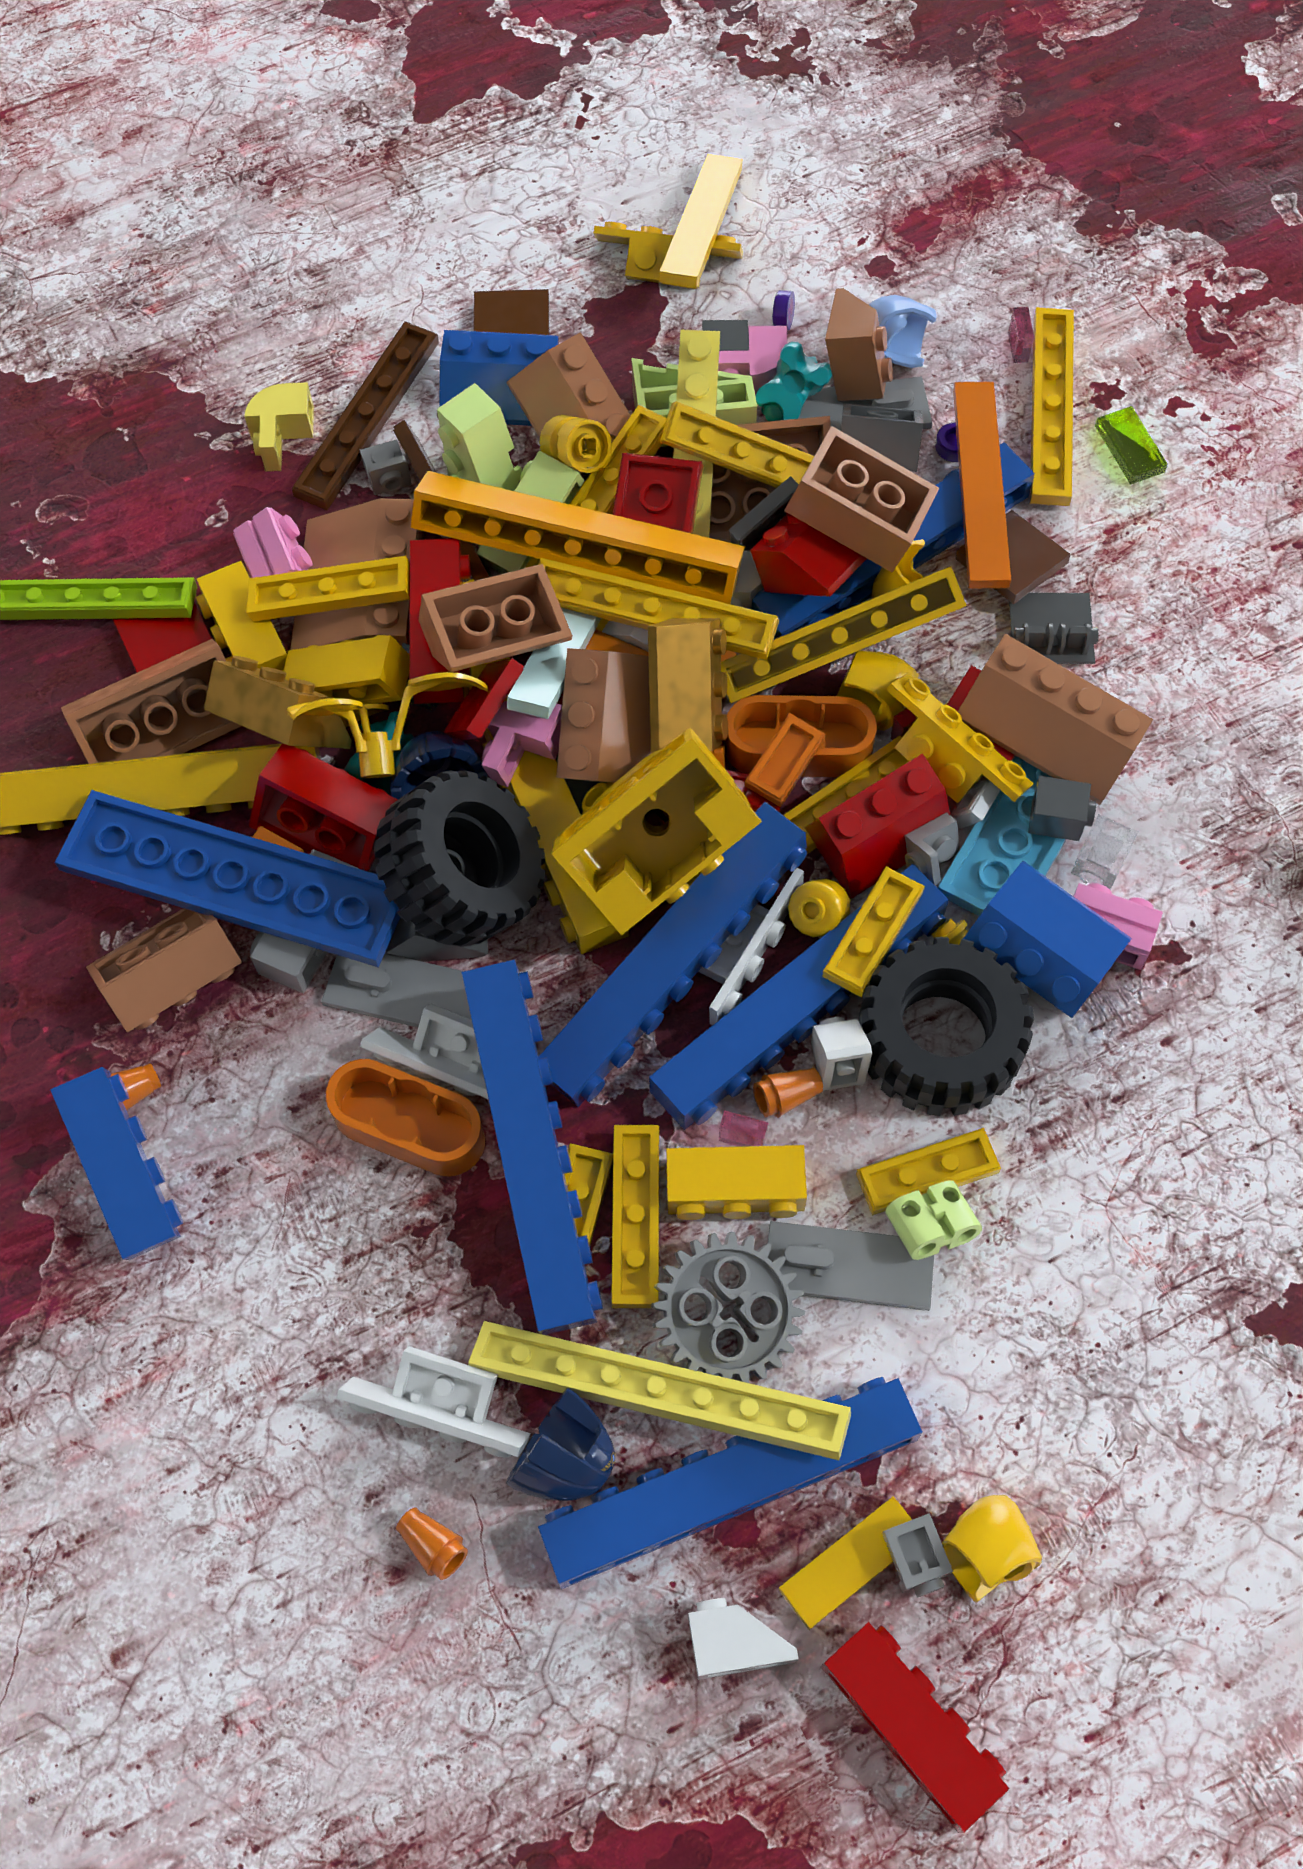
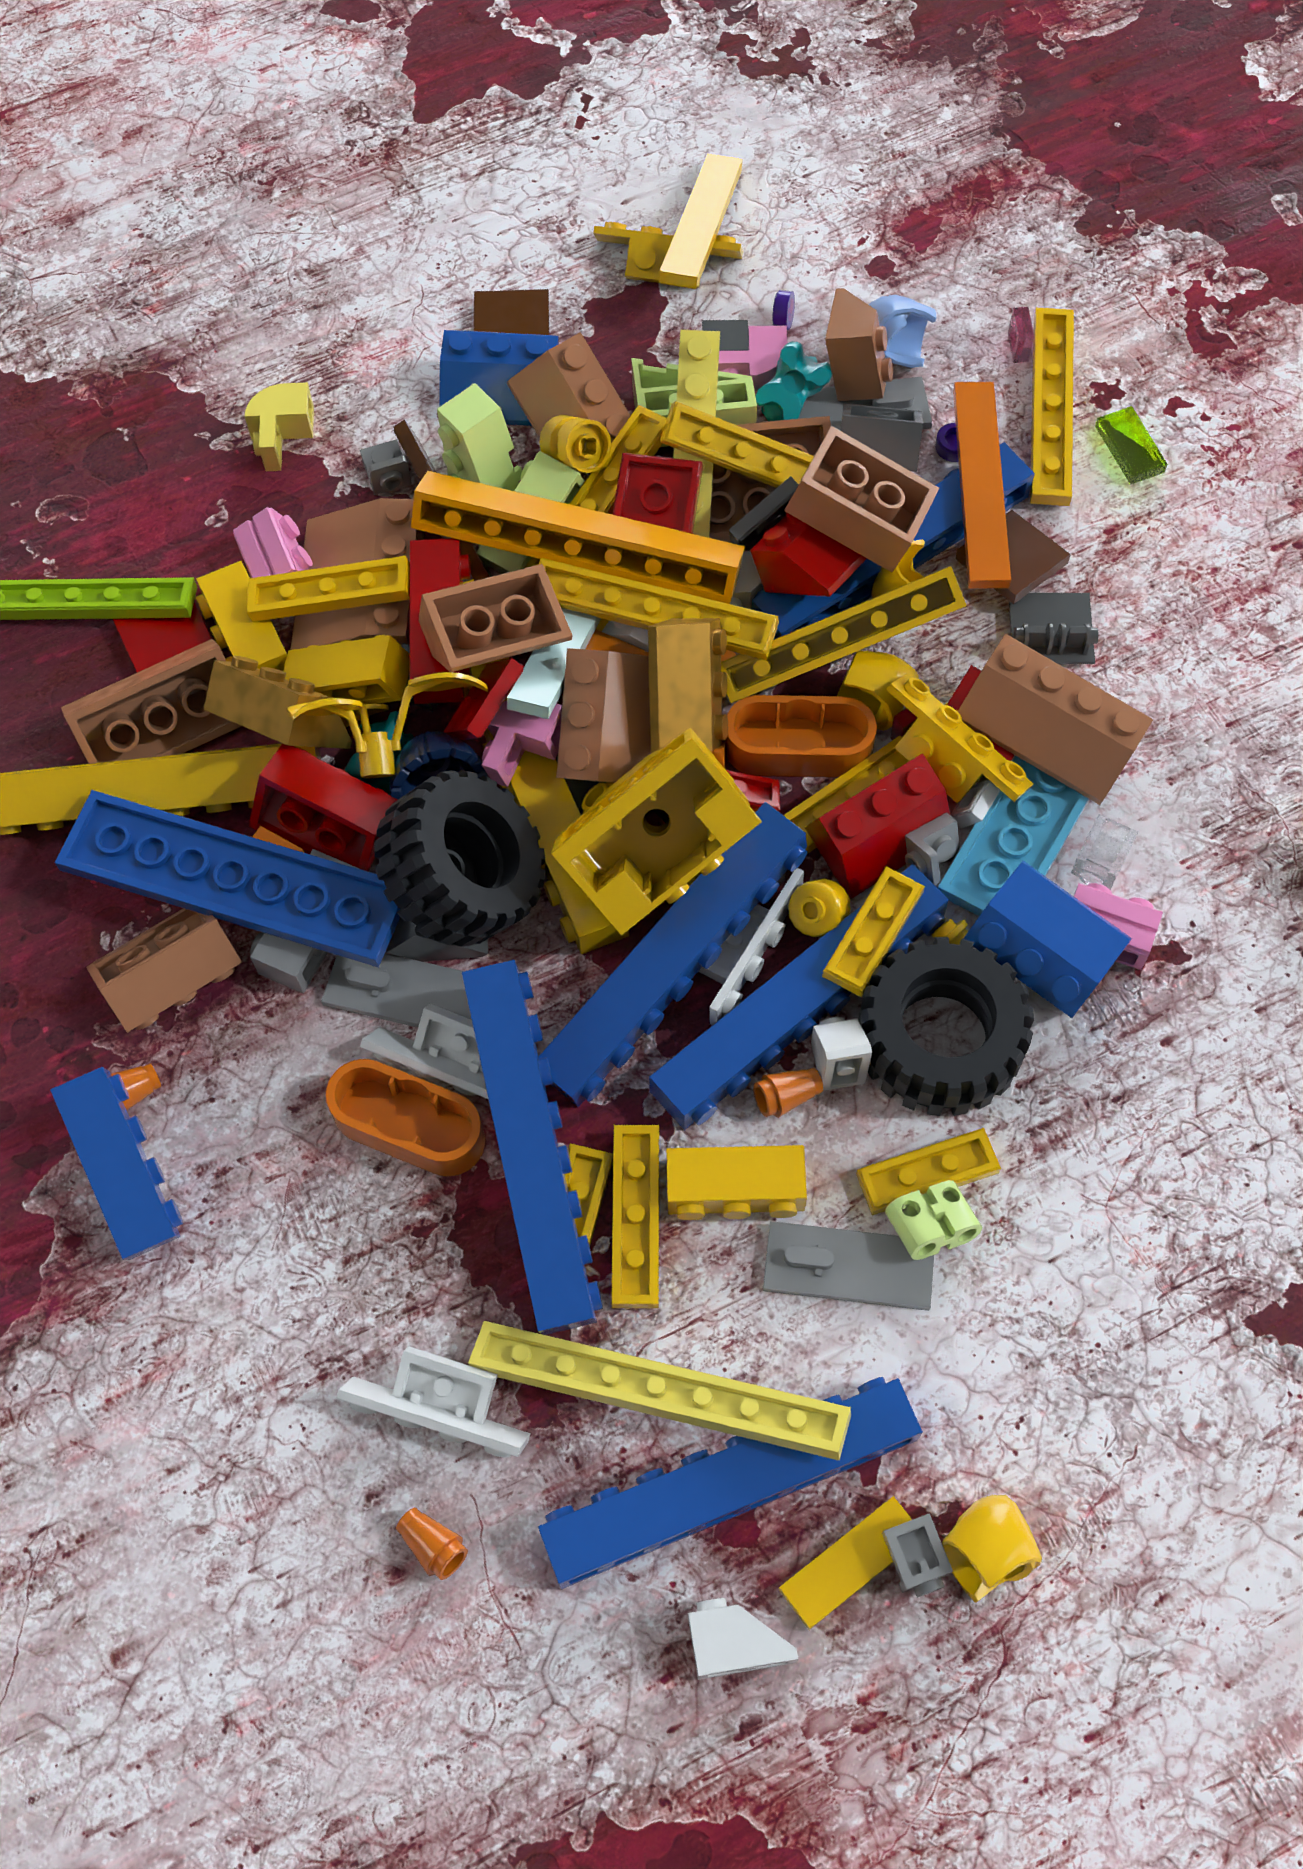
(365, 415): reddish brown tile -> none
(567, 1456): dark blue hair -> none
(742, 1130): clear pink tile -> none
(758, 1278): light grey gear -> none
(785, 760): orange tile -> none
(915, 1727): red brick -> none
(1061, 808): dark grey brick -> none

